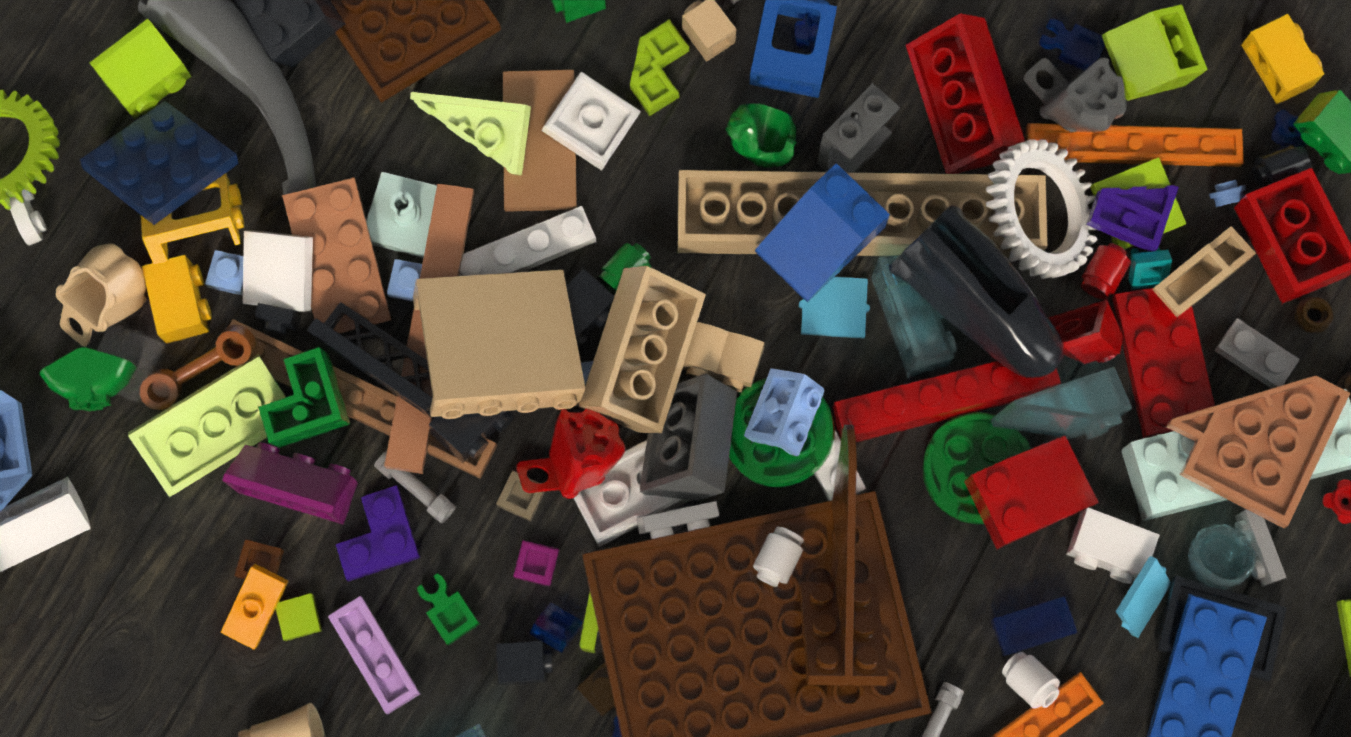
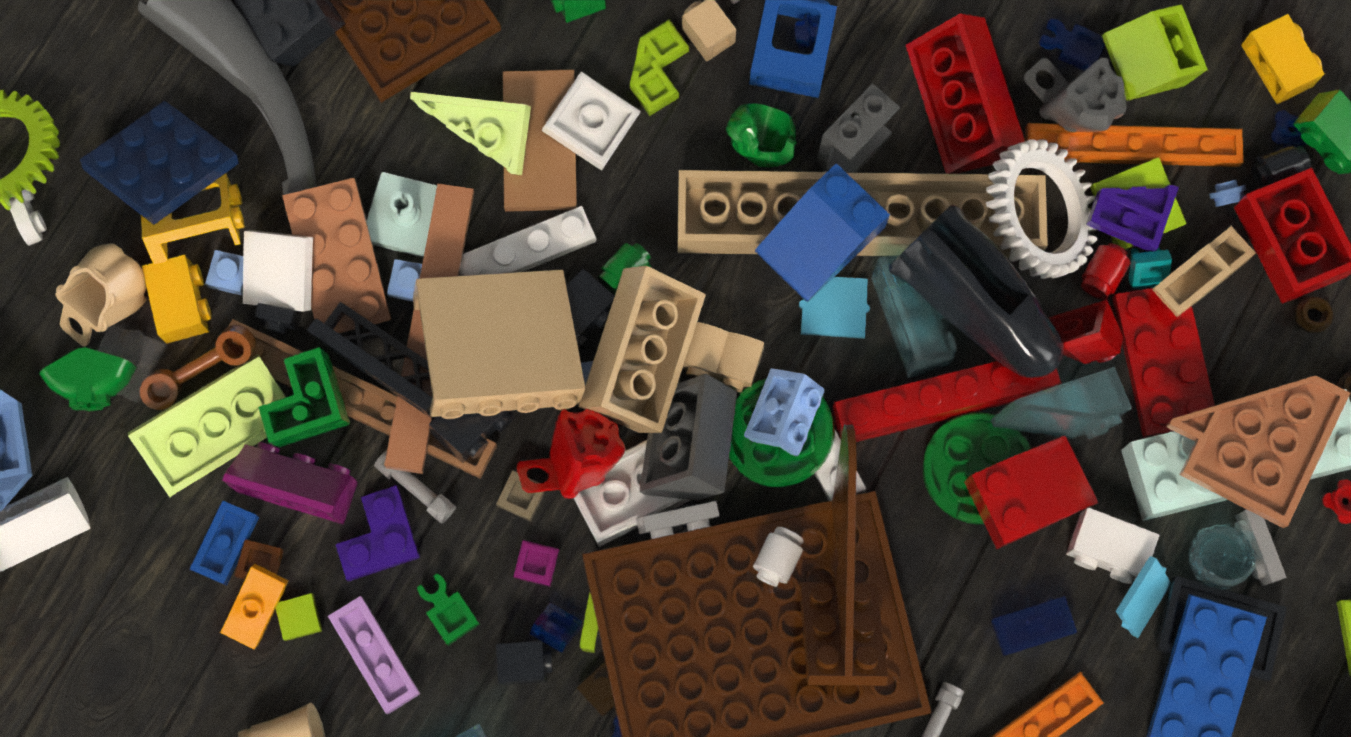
(141, 69): lime slope -> none
(224, 543): none -> blue plate
(1031, 680): white brick -> none
(1256, 354): light grey piece -> none

